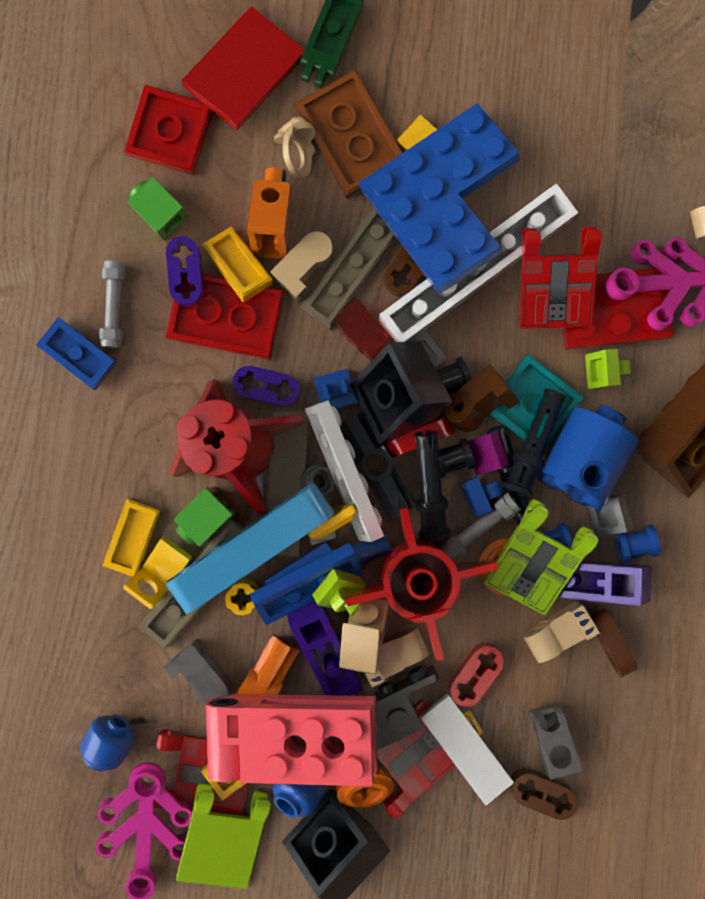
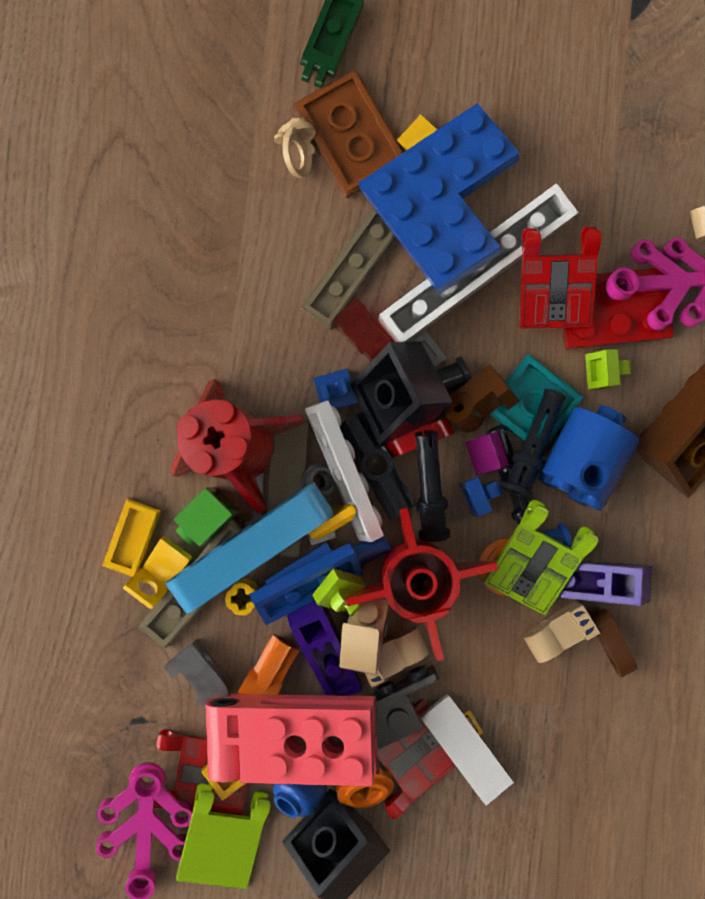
(76, 353): blue plate -> none
(106, 743): blue head -> none
(114, 274): light grey bar -> none
(156, 207): bright green brick -> none
(168, 130): red tile -> none
(176, 272): dark purple beam -> none
(225, 321): red tile -> none
(237, 264): yellow tile -> none
(243, 68): red tile -> none
(269, 378): dark purple beam -> none
(270, 215): orange torso -> none
(296, 267): tan leg -> none
(398, 264): reddish brown beam -> none
(455, 457): black bush -> none
(456, 545): light grey bar -> none
(482, 679): red beam -> none
(540, 801): reddish brown beam -> none
(555, 742): flat silver leg -> none
(612, 518): flat silver plate -> none
(637, 544): blue bush -> none

